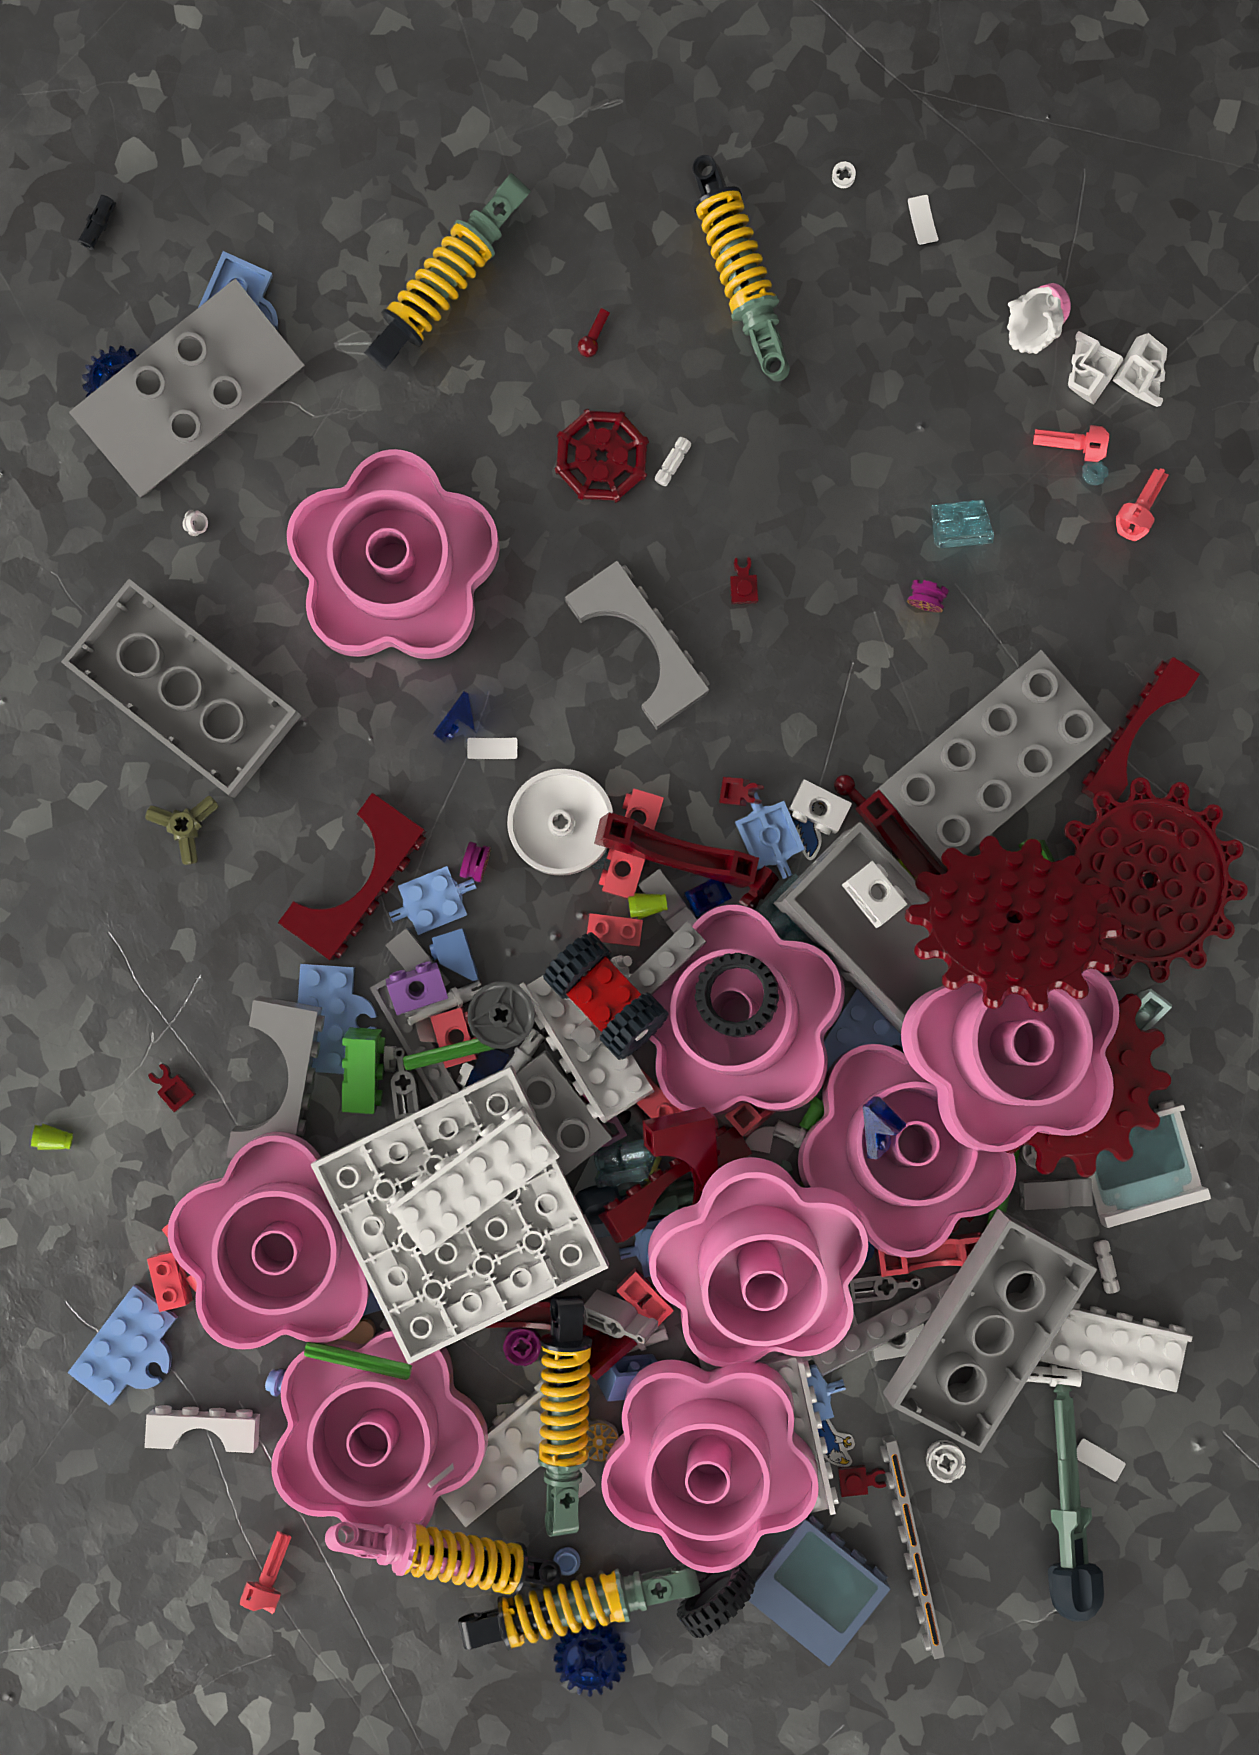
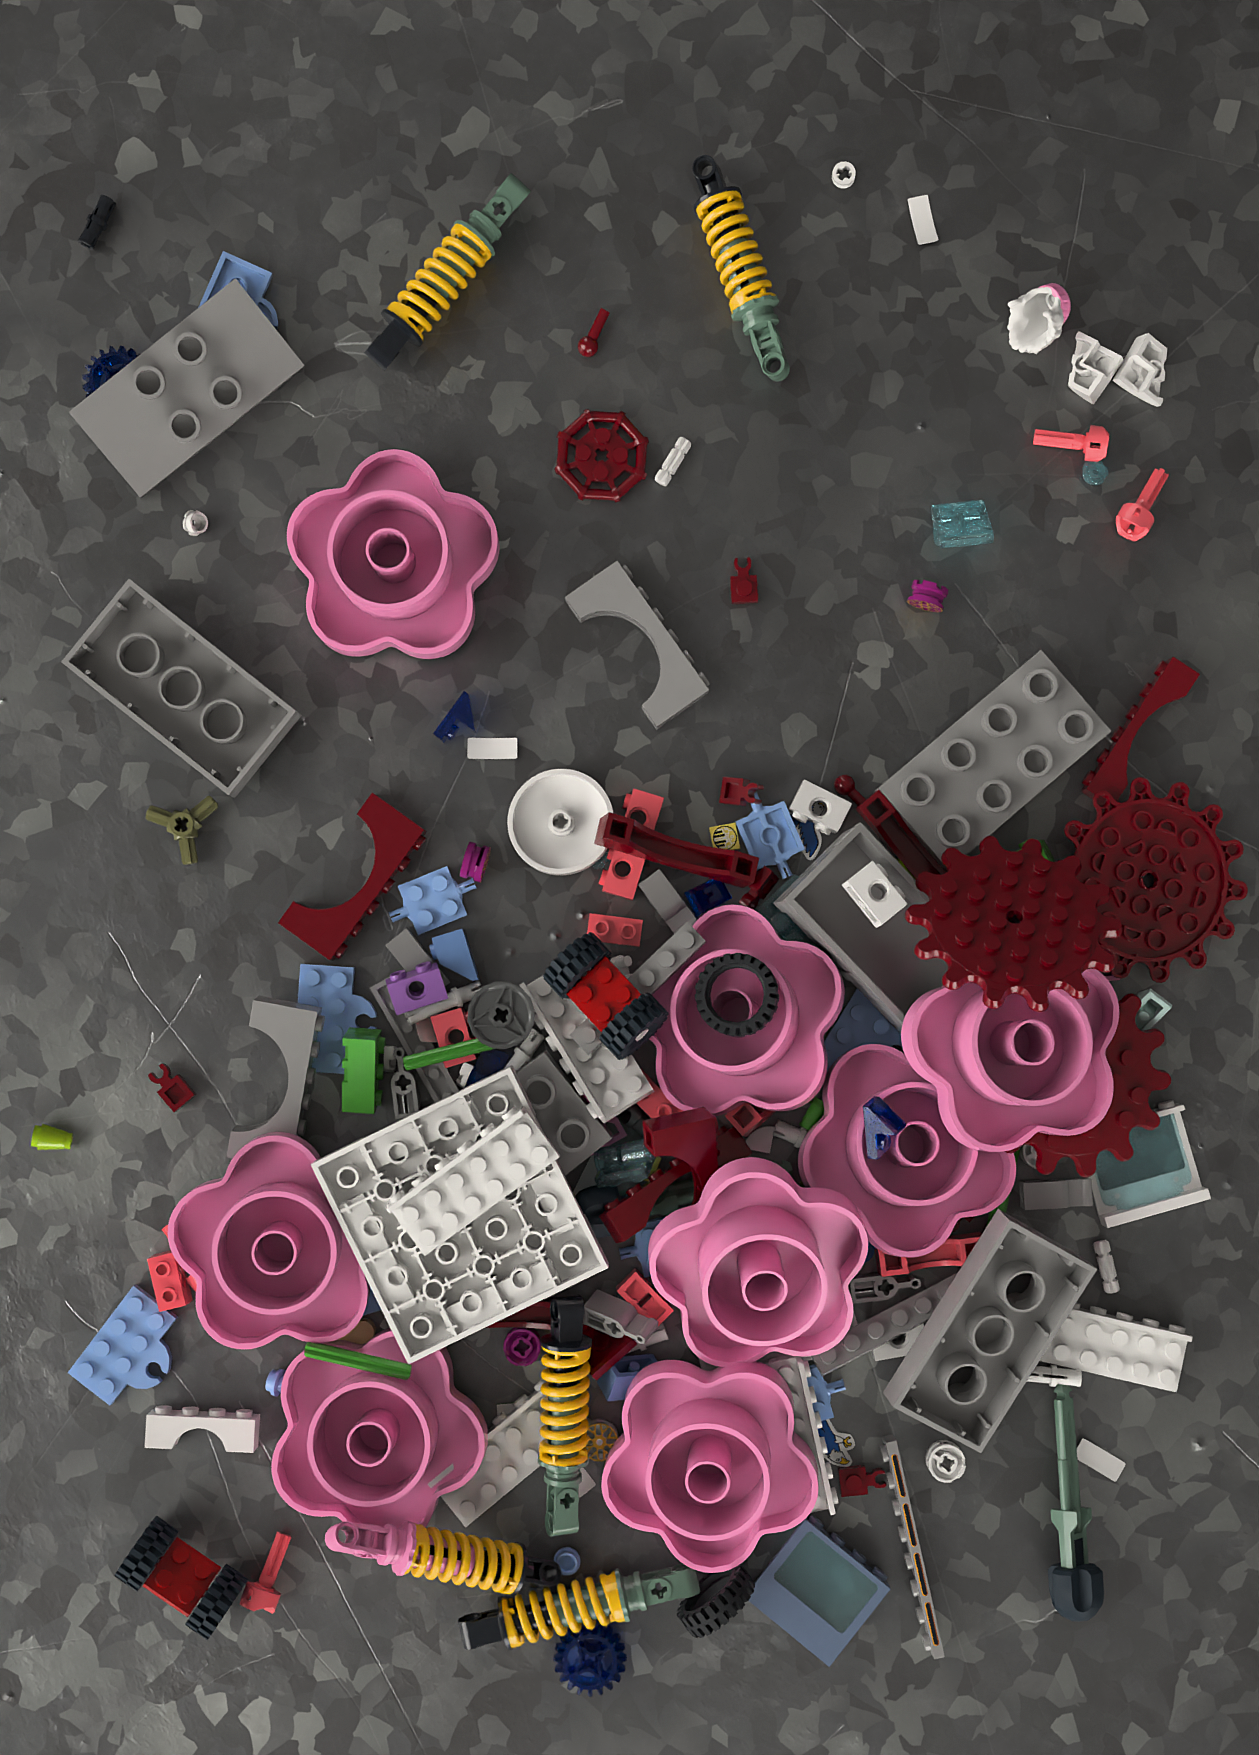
(181, 1577): none -> plate
(644, 905): lime cone -> none
(725, 836): none -> light yellow tile

